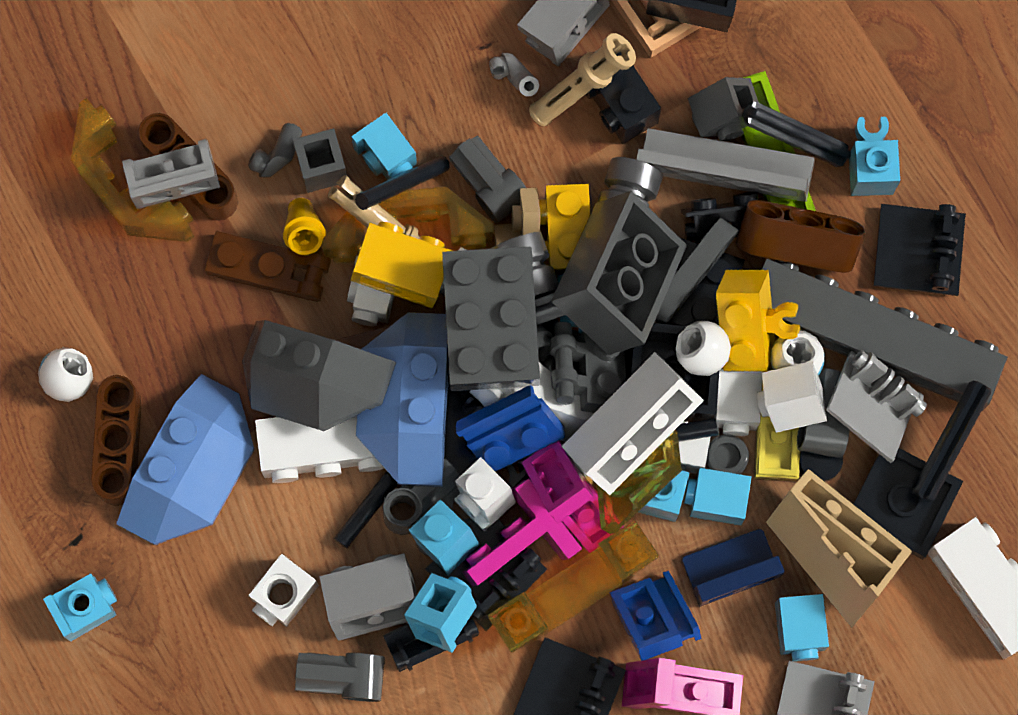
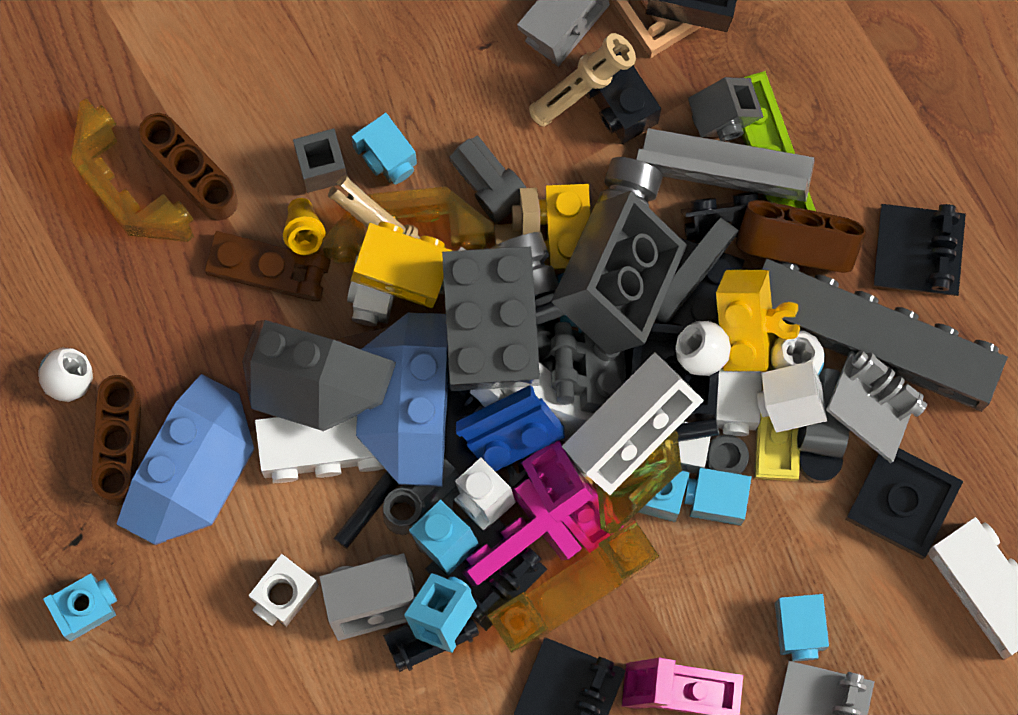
(171, 175): light grey hinge -> none
(280, 156): dark grey arm -> none
(352, 676): dark grey piece -> none
(402, 182): black bar -> none
(518, 75): light grey arm -> none
(655, 616): blue plate -> none
(731, 567): dark blue panel -> none
(796, 134): black axle -> none
(837, 545): tan wedge -> none
(874, 161): medium azure brick -> none
(951, 440): black axle -> none

